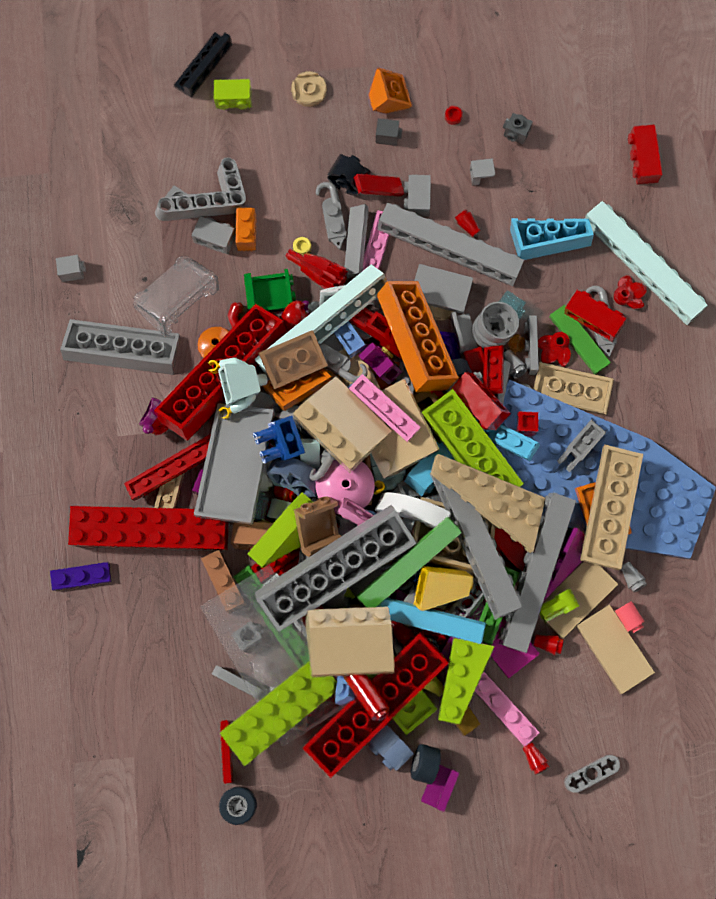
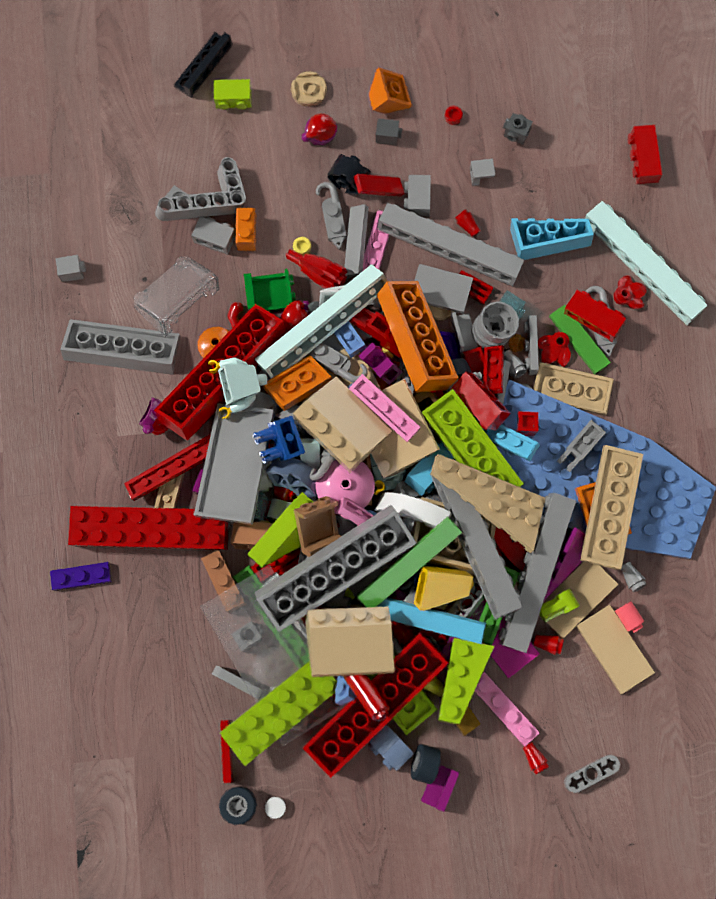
(275, 807): none -> white tile
(293, 359): medium nougat plate -> none
(320, 129): none -> red piece
(481, 284): none -> red tile

